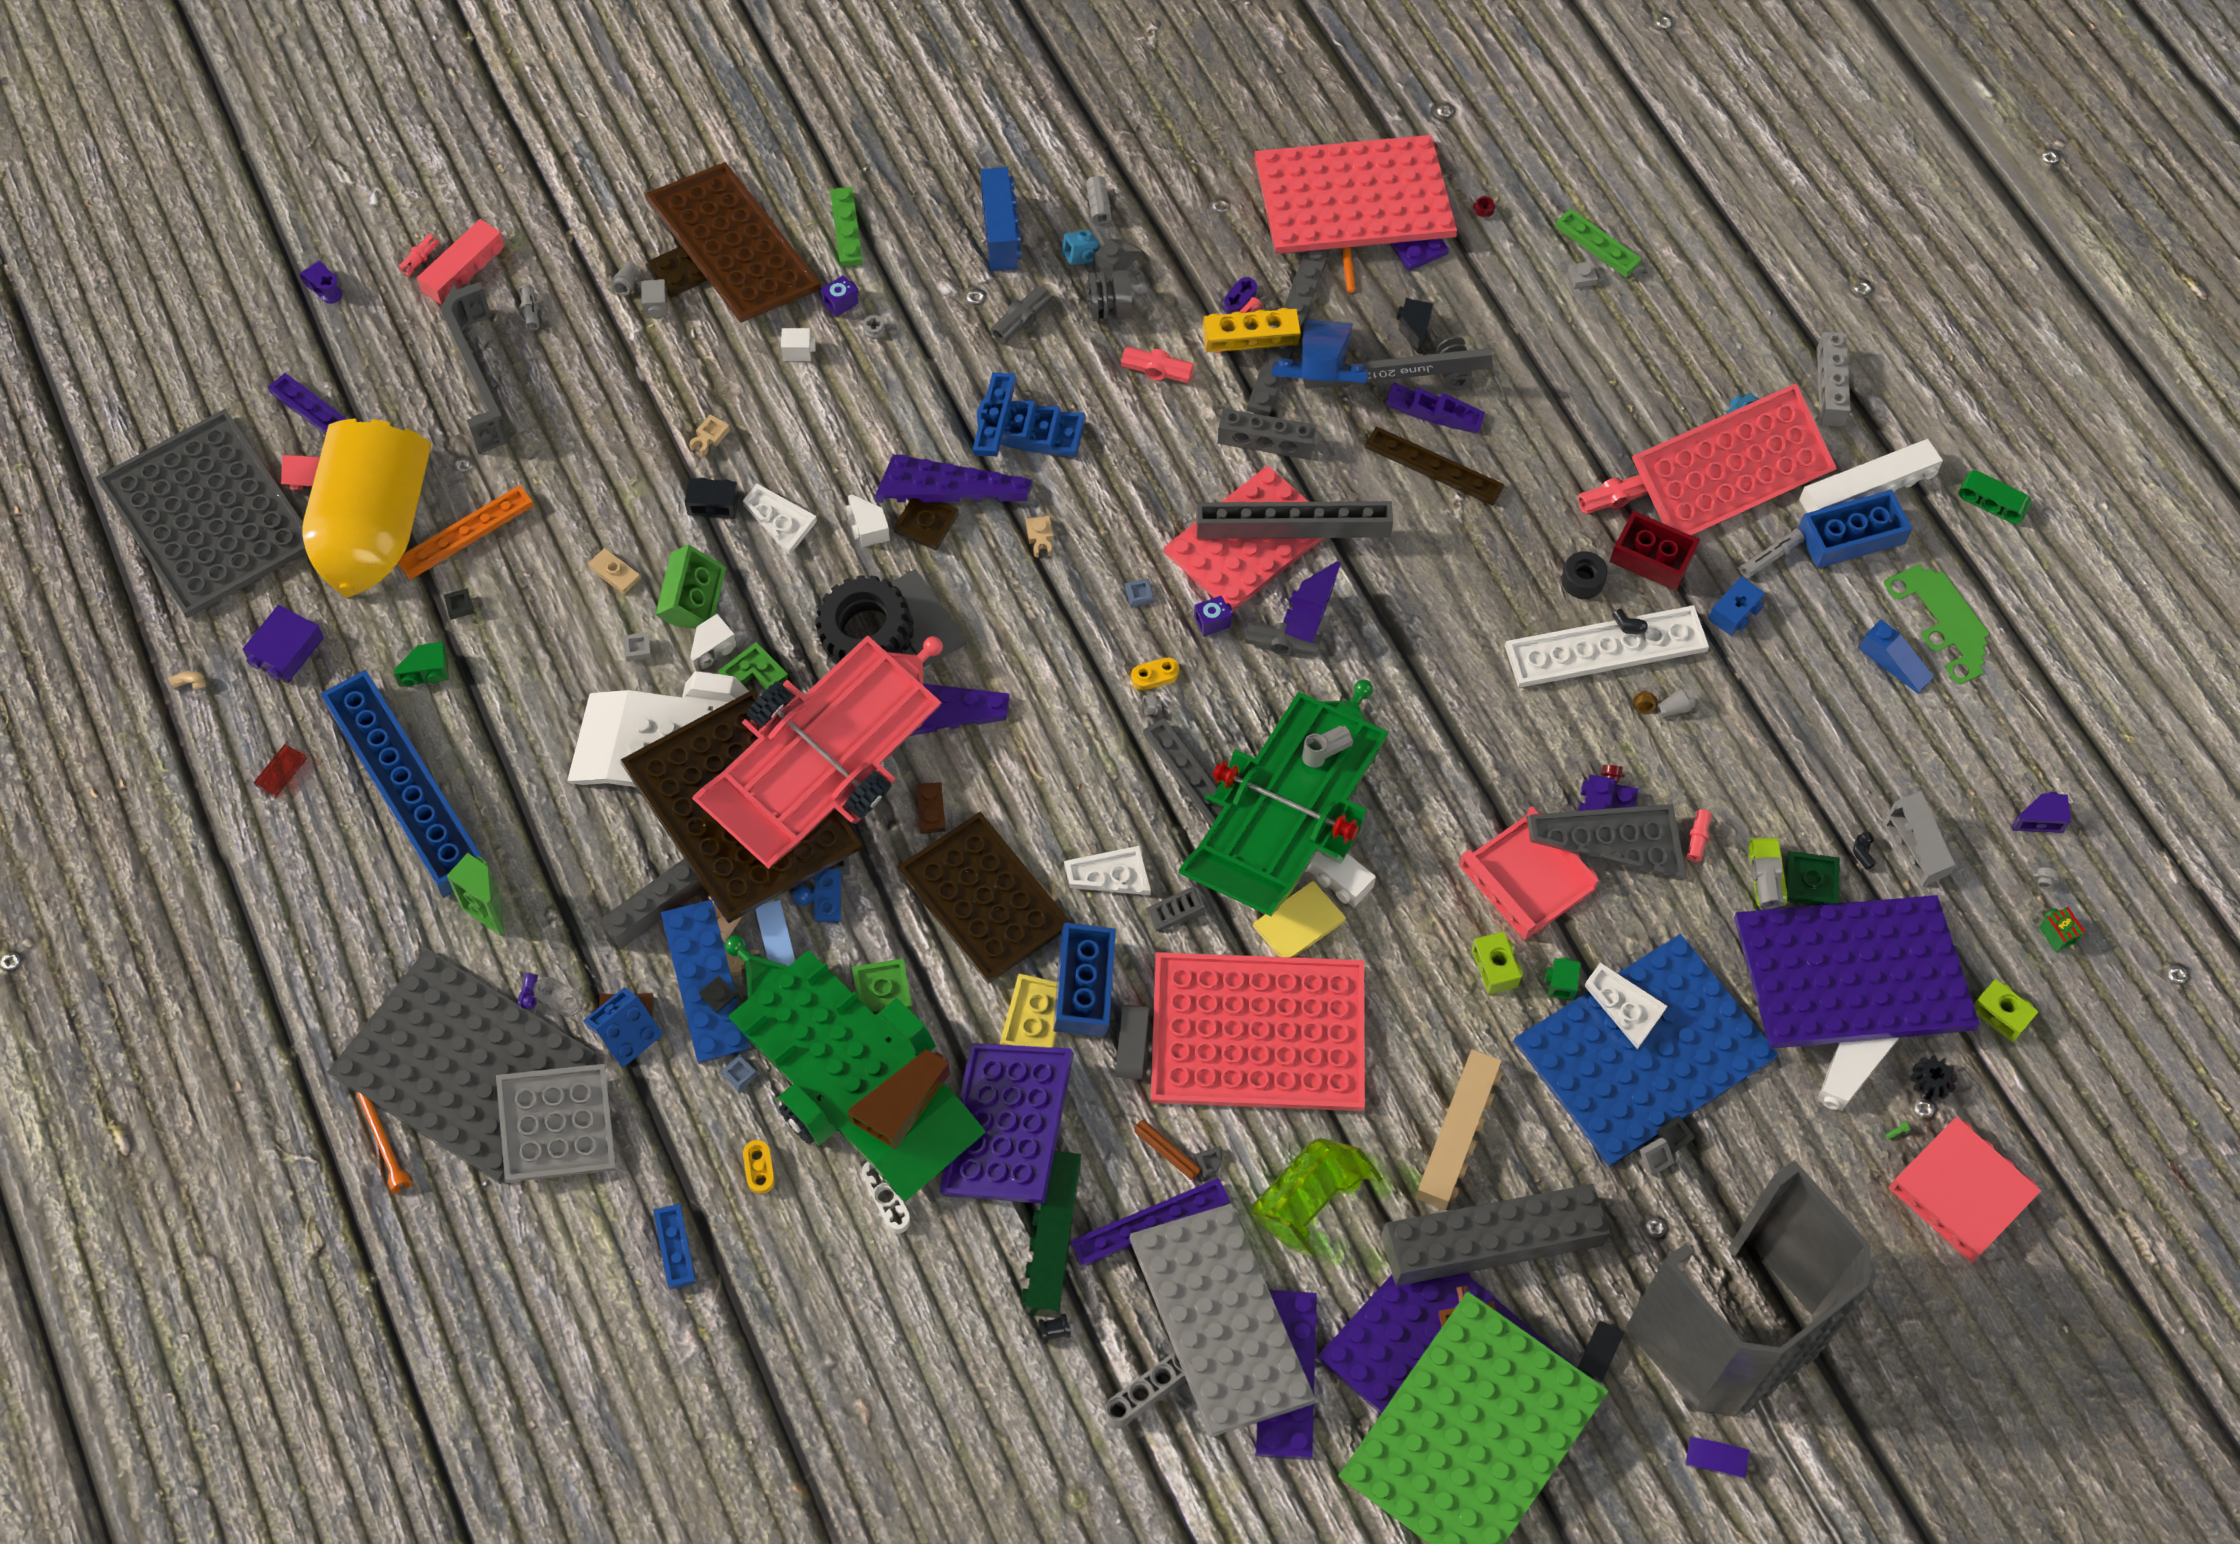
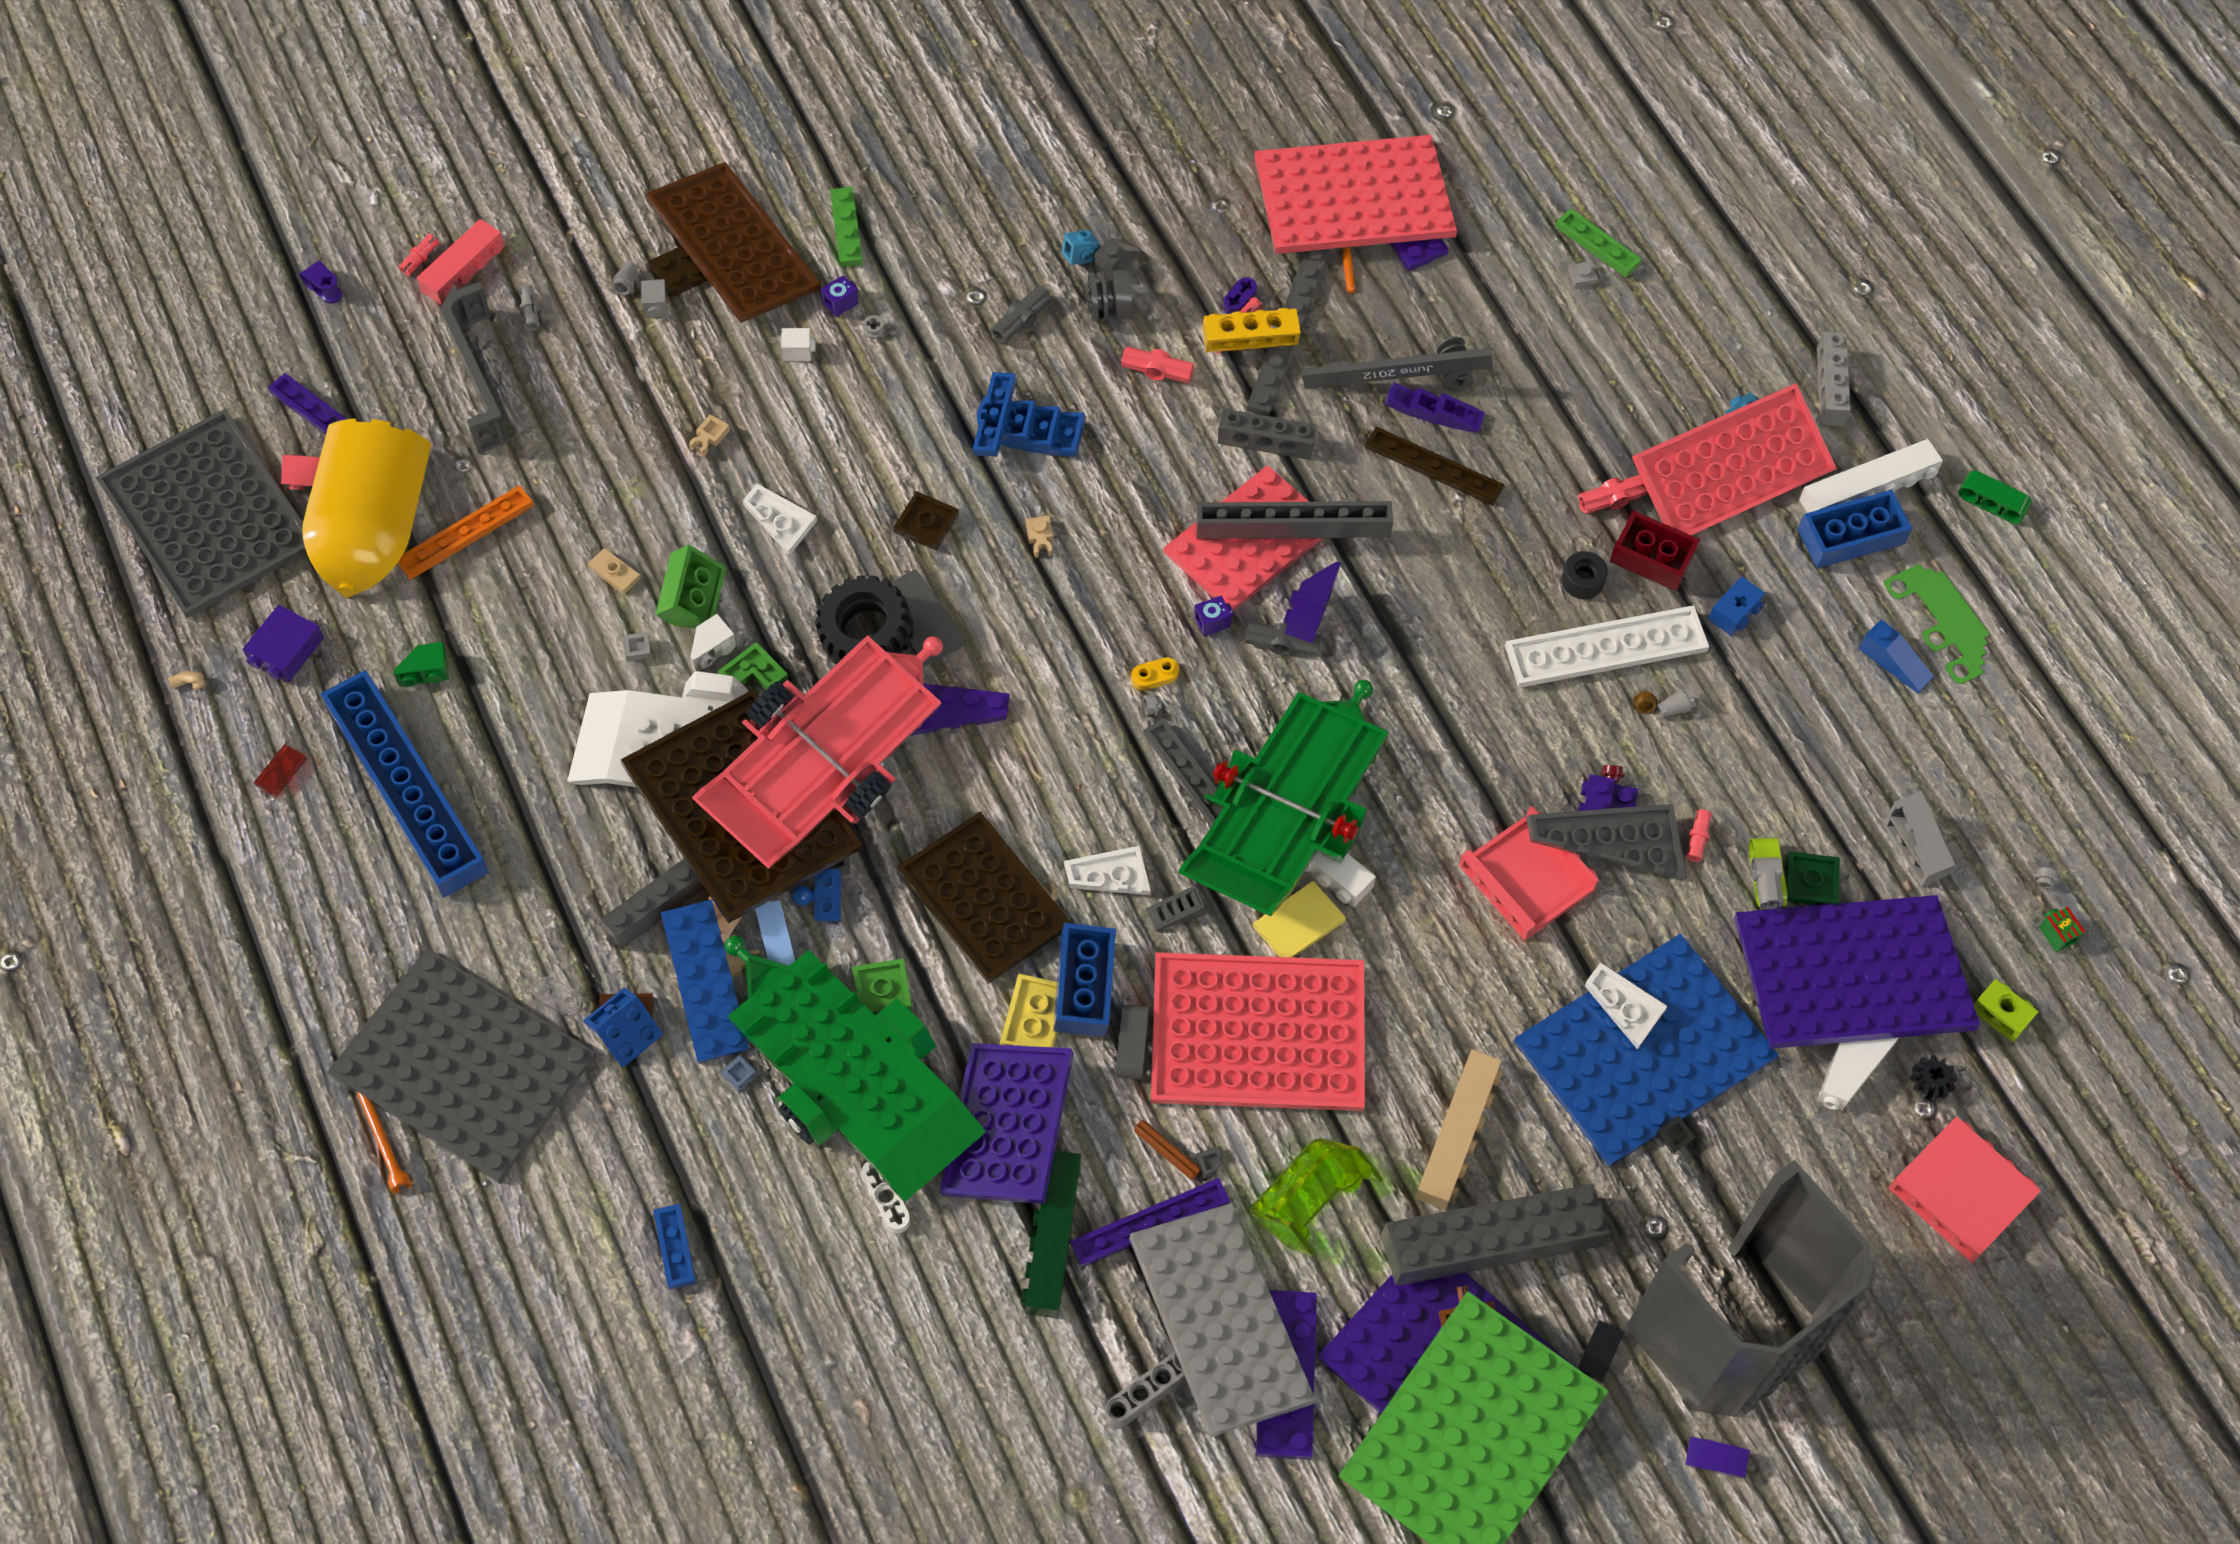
(458, 603): pearl dark grey plate -> none
(477, 892): bright green slope -> none
(527, 998): dark purple arm -> none
(555, 1123): light grey plate -> none
(712, 498): black brick -> none
(717, 994): pearl dark grey plate -> none
(758, 1168): yellow plate -> none
(869, 521): white slope -> none
(901, 1099): reddish brown slope -> none
(930, 807): reddish brown plate -> none
(946, 482): dark purple wing -> none
(1000, 218): blue brick -> none
(1054, 1328): black bush -> none
(1098, 200): light grey axle -> none
(1139, 593): sand blue tile -> none
(1319, 747): light grey piece -> none
(1323, 355): blue slope -> none
(1414, 322): black slope -> none
(1484, 202): dark red plate -> none
(1496, 977): lime brick -> none
(1563, 978): green brick -> none
(1629, 625): black arm -> none
(1656, 1156): light grey plate -> none
(1779, 549): light grey pin -> none
(1861, 849): black arm -> none
(1903, 1128): bright green piece -> none
(2046, 814): dark purple slope -> none

